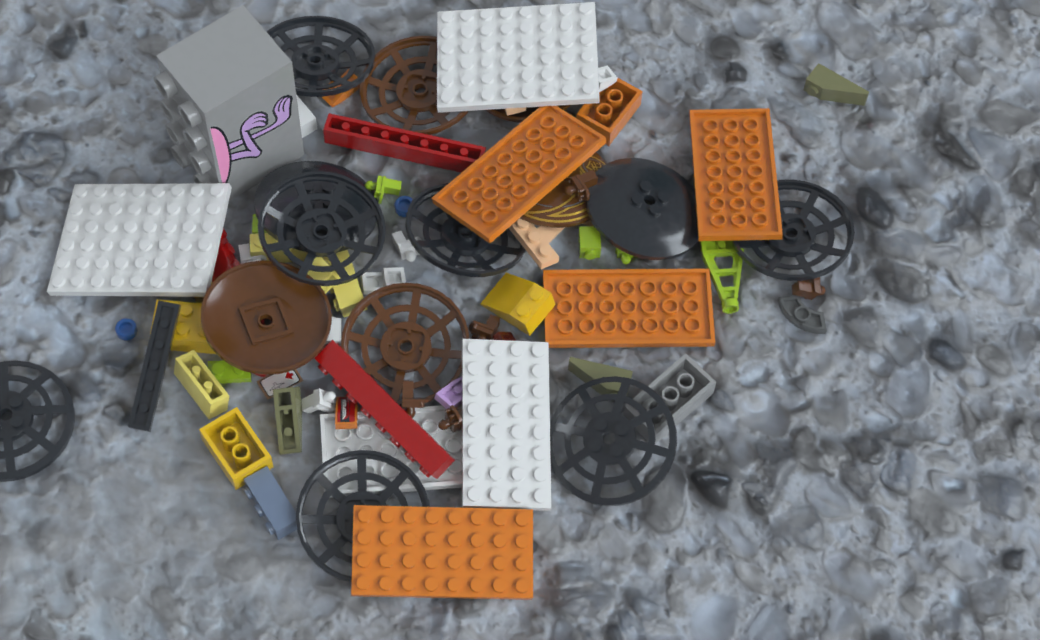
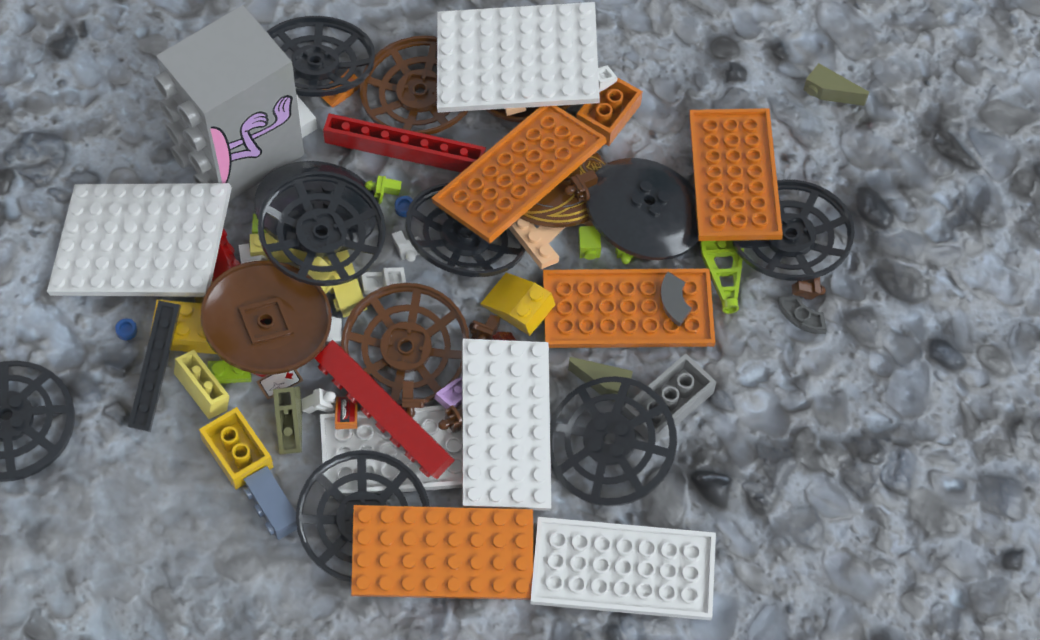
(624, 568): none -> white plate
(673, 300): none -> dark grey tile

